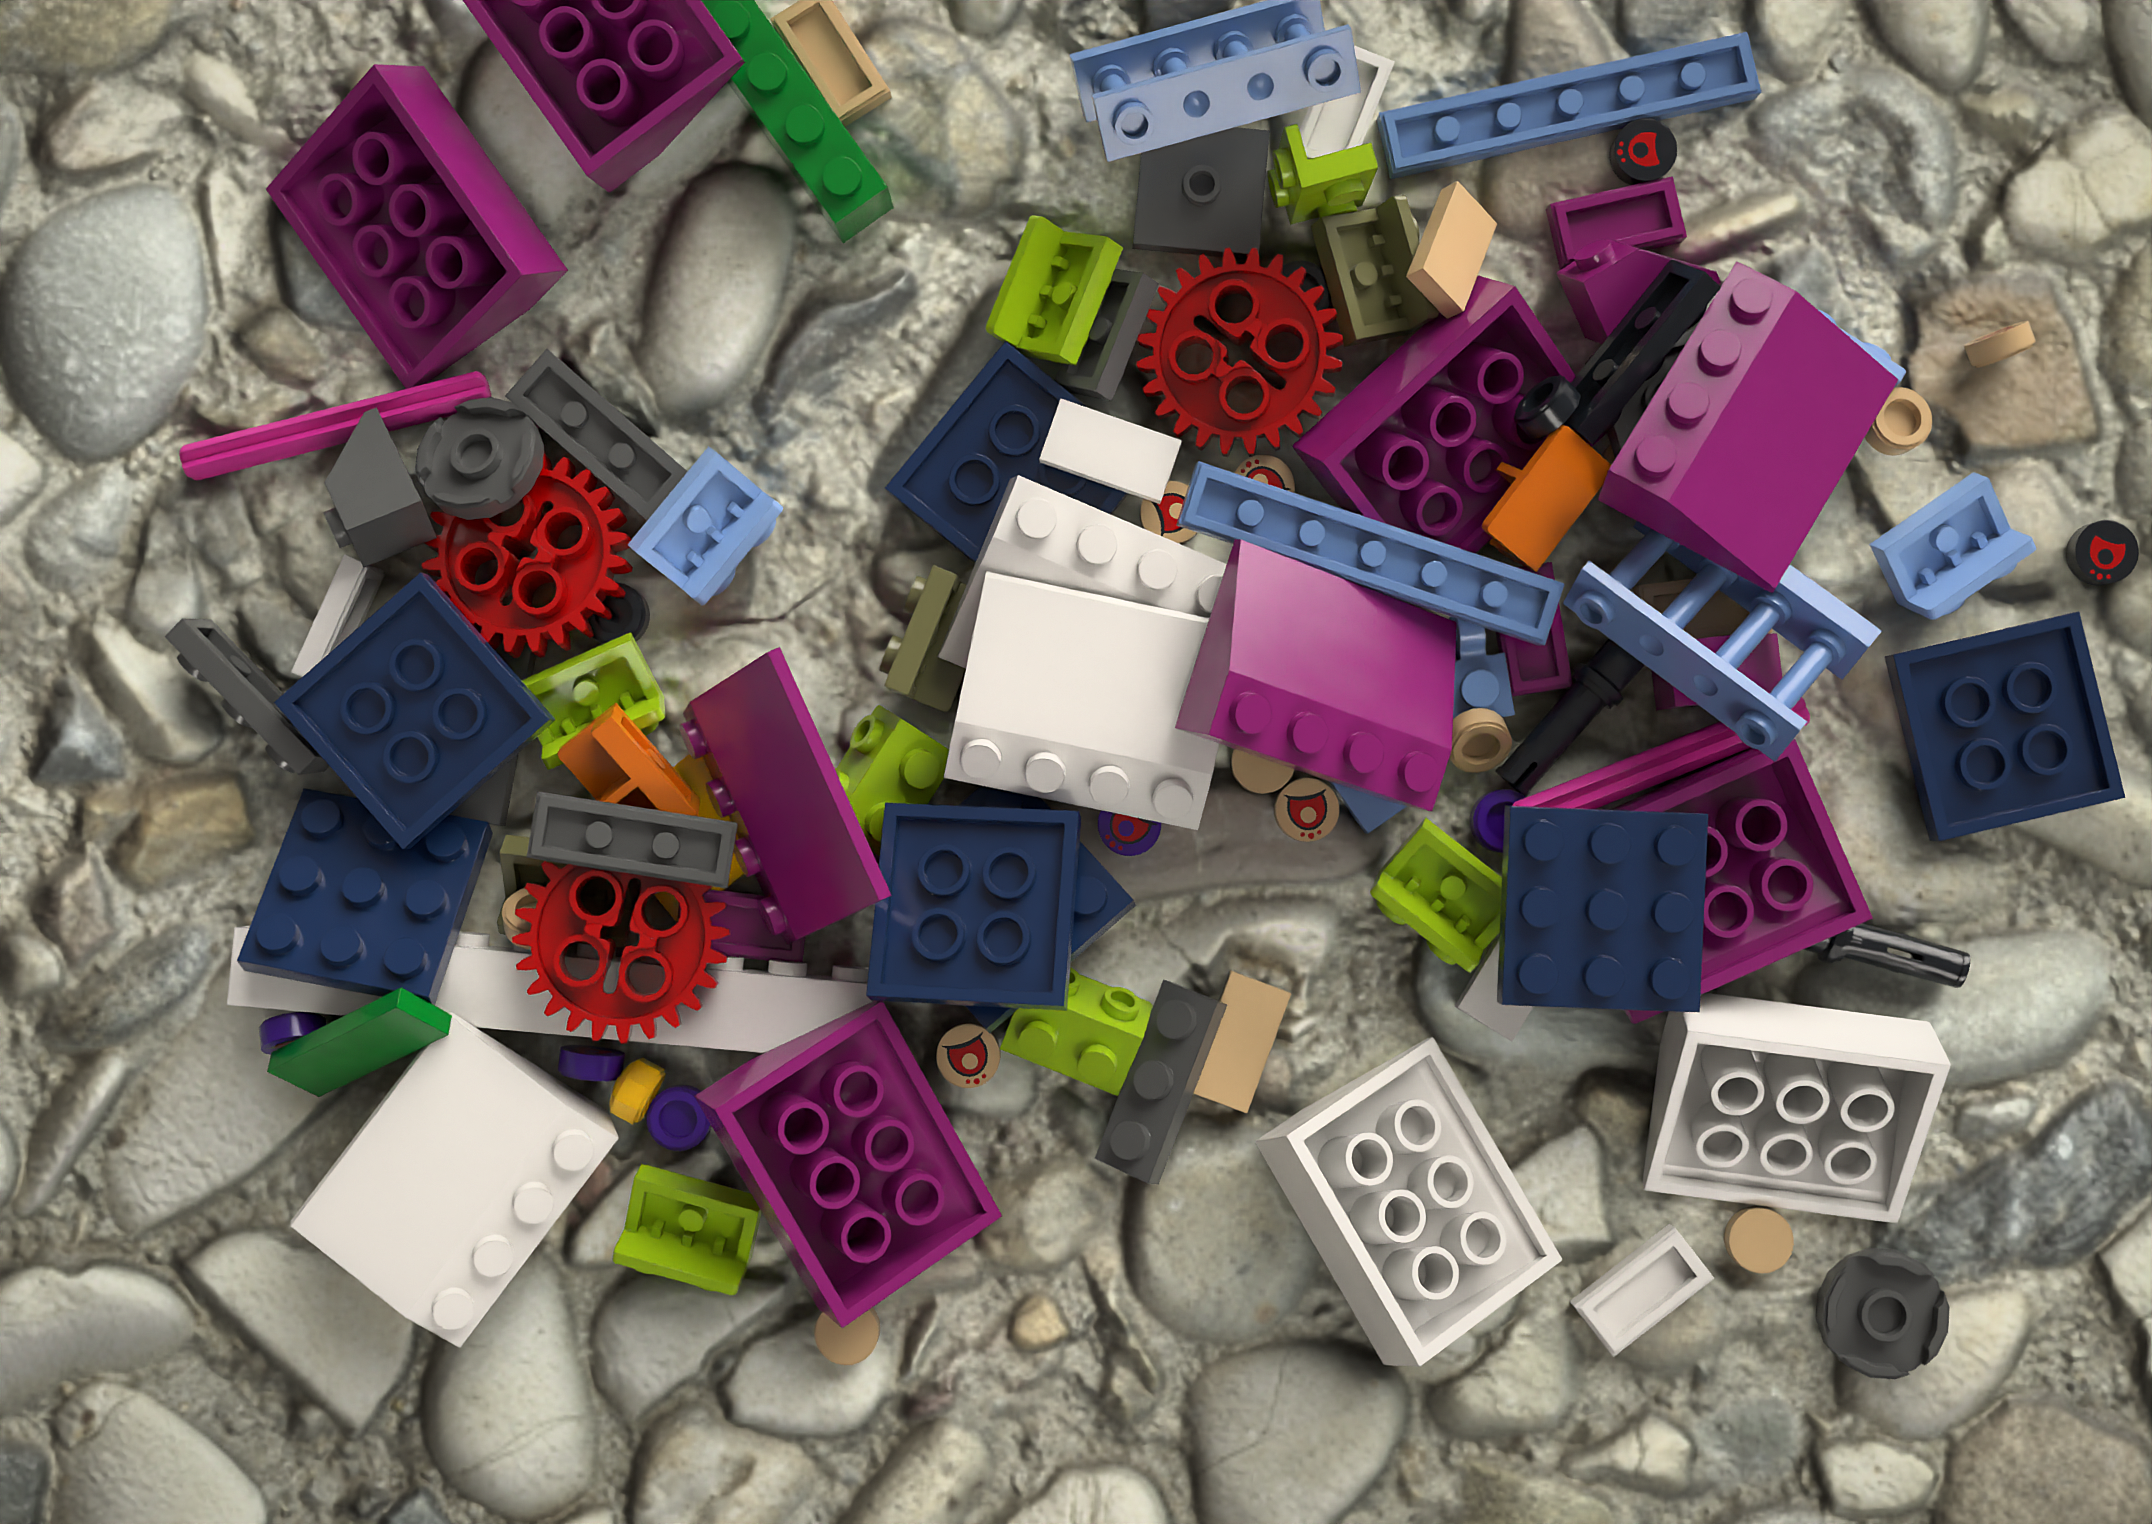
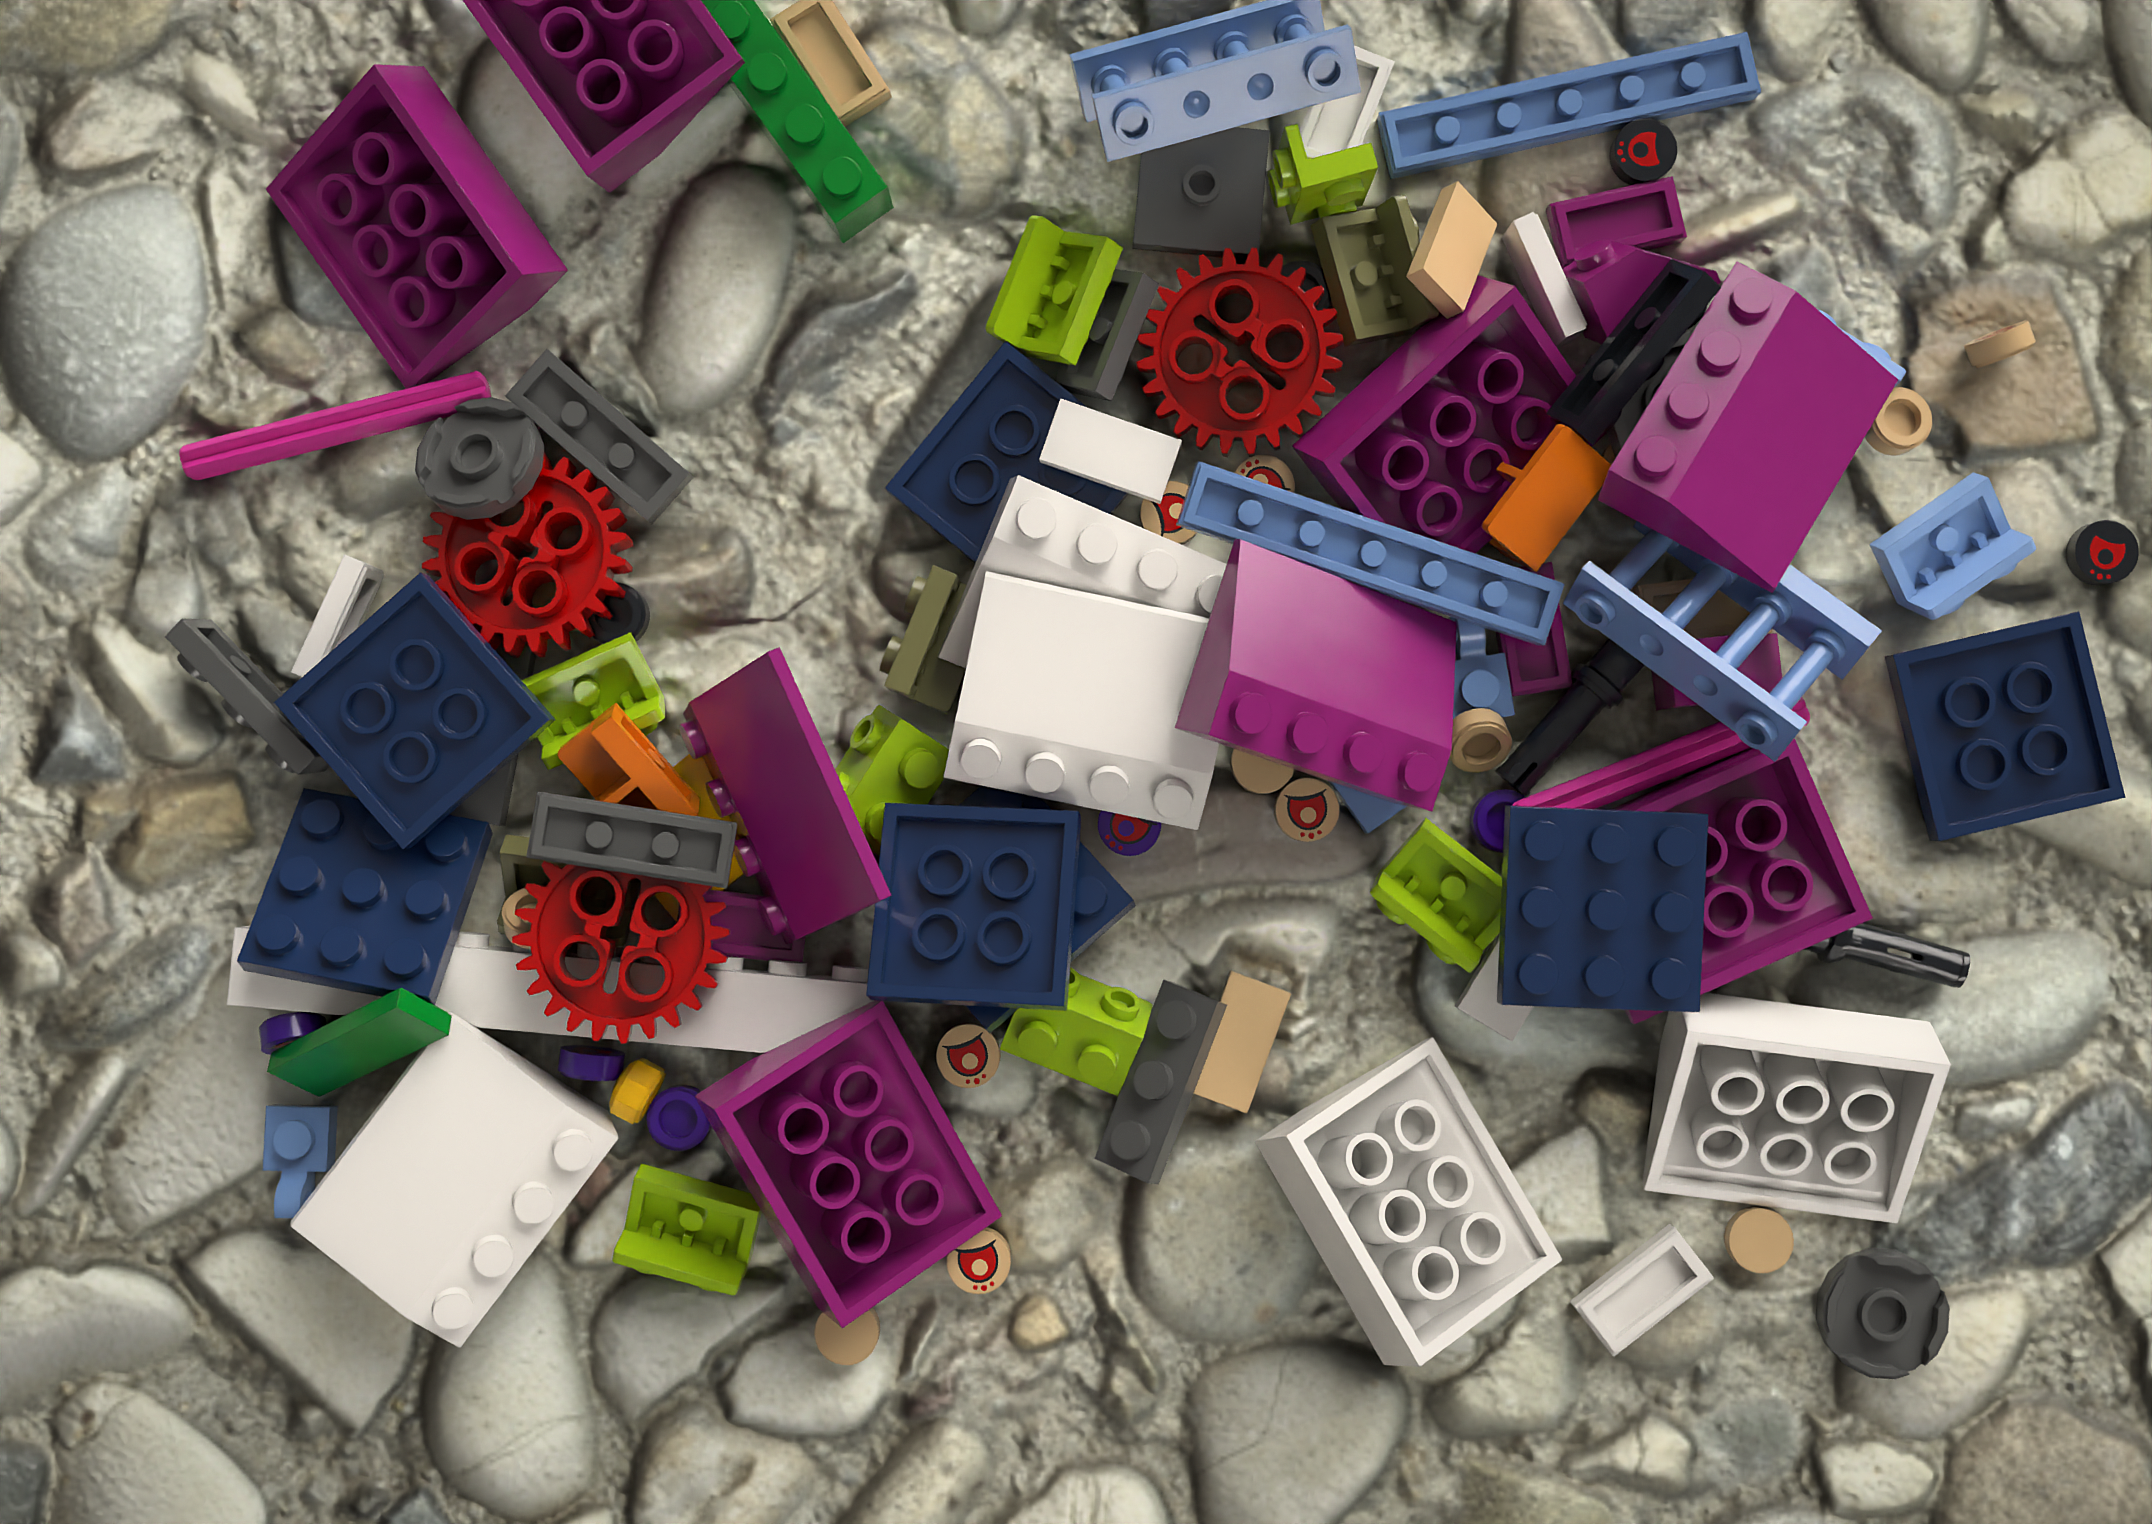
(299, 1144): none -> medium blue plate
(375, 496): dark grey slope -> none
(706, 527): light blue bracket -> none
(980, 1262): none -> tan tile
(1544, 280): none -> white tile
(1546, 406): black tile -> none

